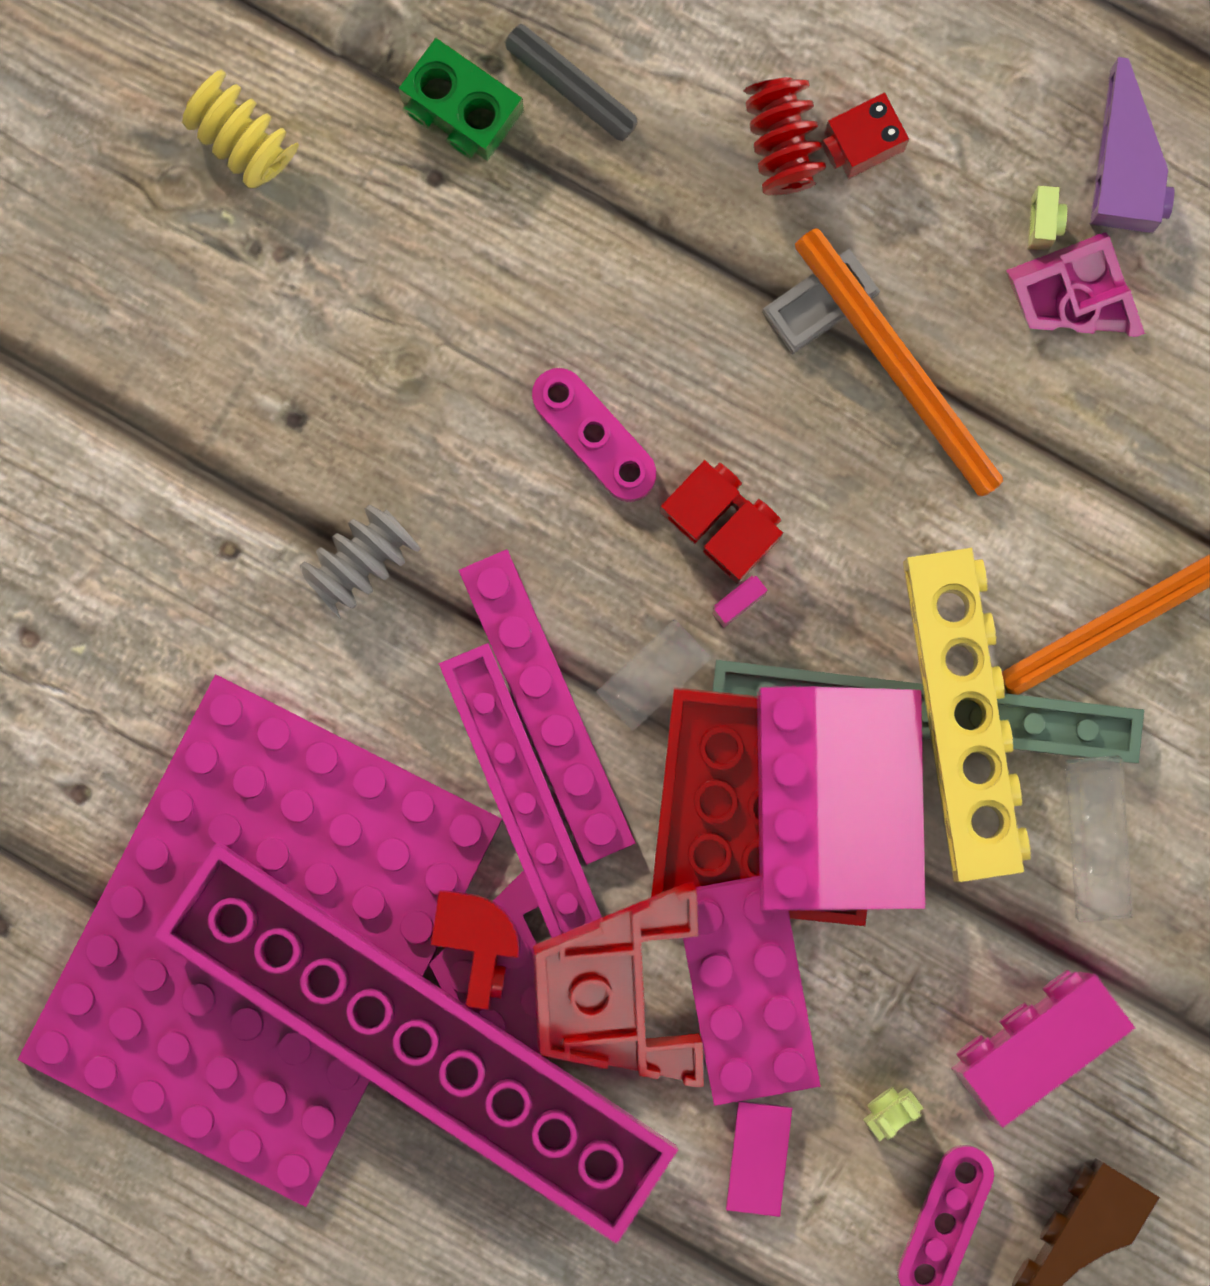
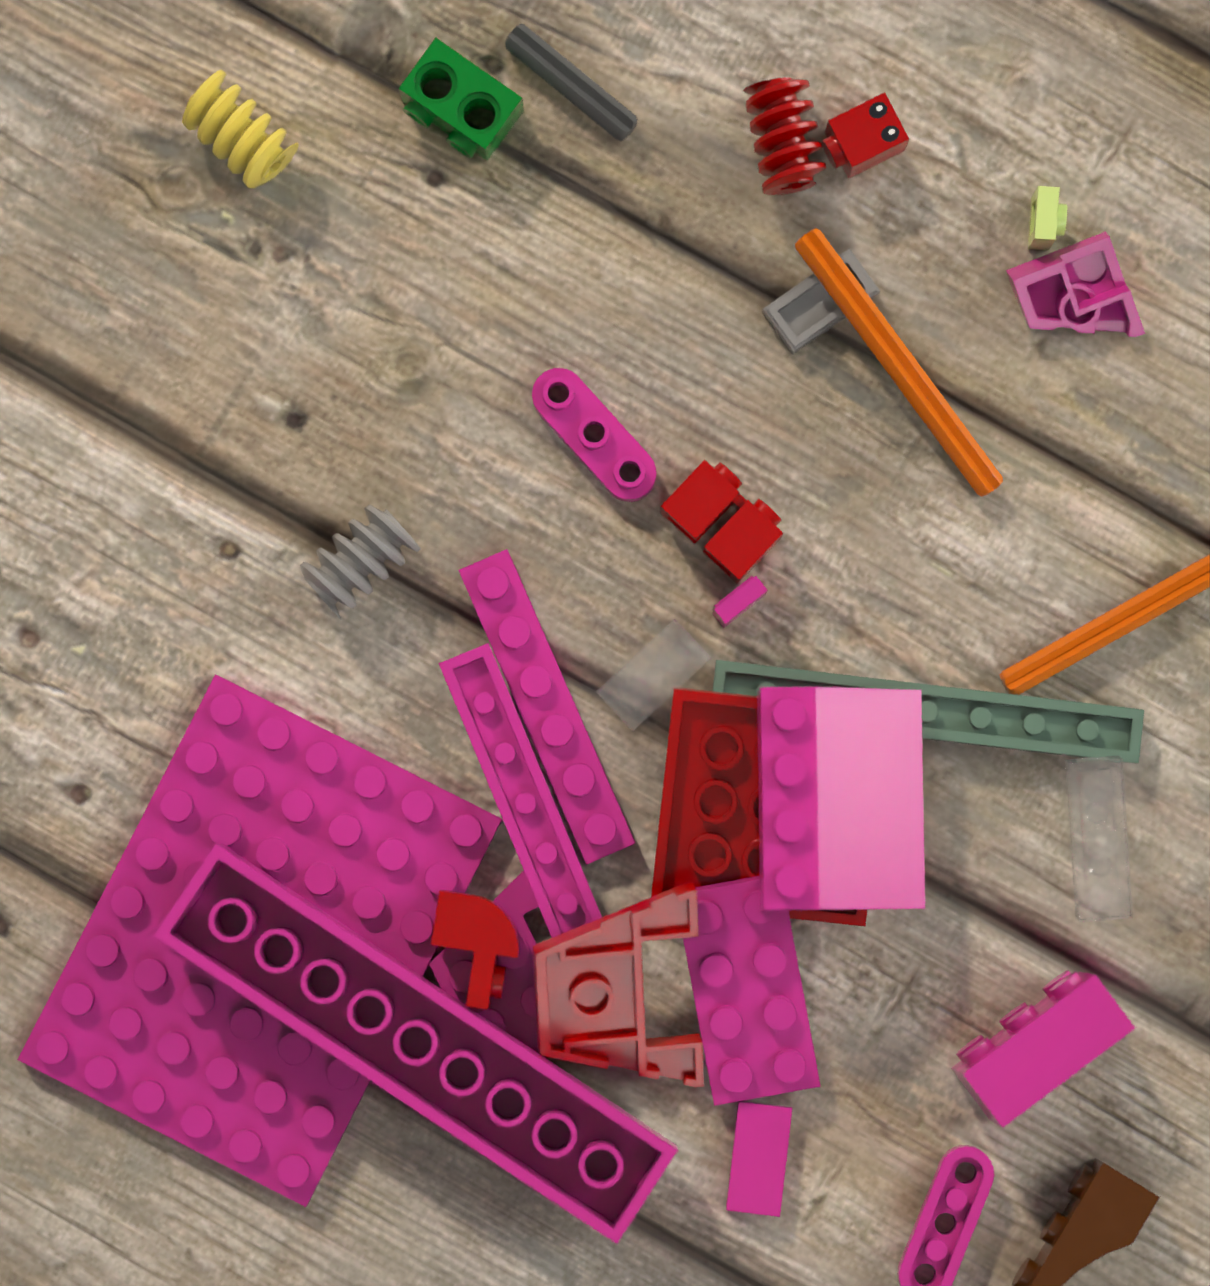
(892, 1112): yellowish green plate -> none
(969, 853): light yellow brick -> none
(1131, 165): medium lavender slope -> none

